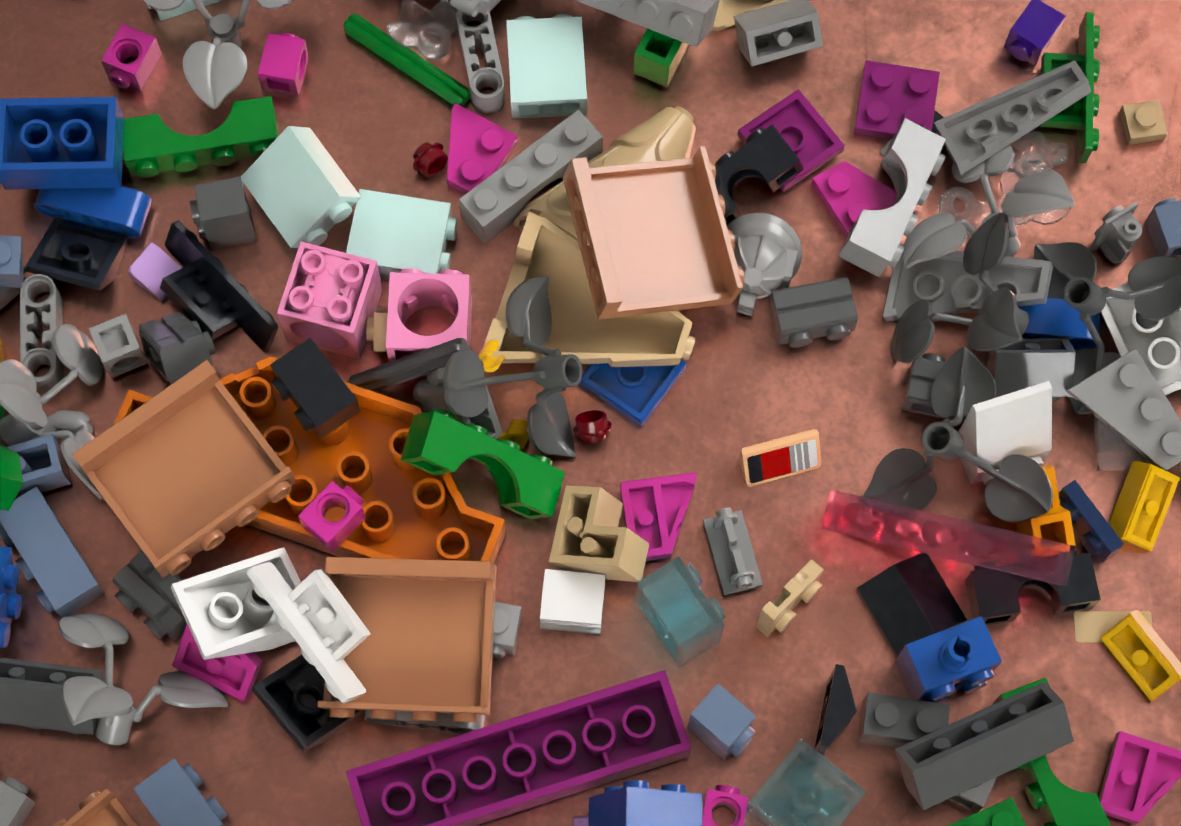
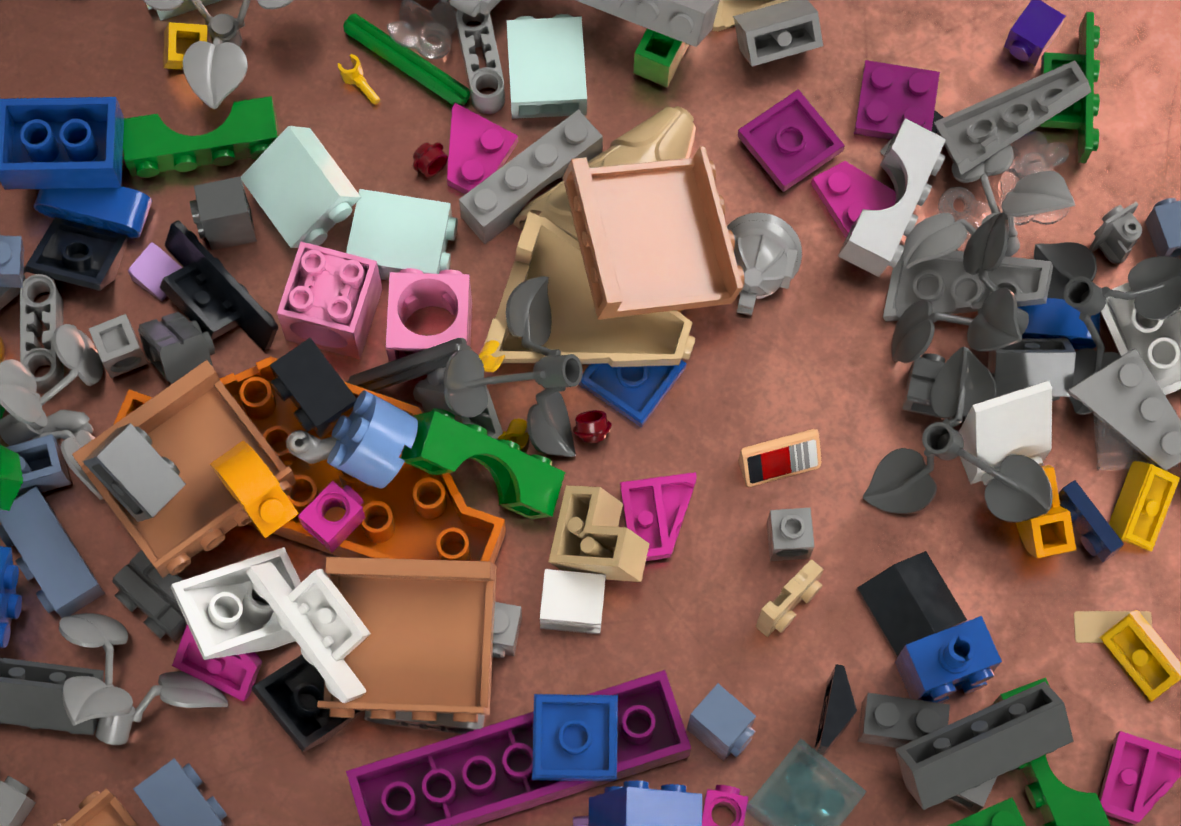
(126, 44): dark pink brick -> none
(135, 472): none -> brick
(178, 39): none -> yellow brick
(254, 488): none -> light orange brick
(283, 64): dark pink brick -> none
(309, 447): none -> light grey arm
(355, 76): none -> yellow hand
(372, 440): none -> medium blue brick
(377, 329): tan plate -> none
(575, 737): none -> blue tile
(680, 610): clear light blue brick -> none
(732, 551): light grey hinge -> none
(762, 157): black arch -> none
(790, 534): none -> light grey brick
(813, 312): dark grey brick -> none
(949, 537): clear pink brick -> none
(996, 599): black arch -> none
(1143, 122): tan plate -> none

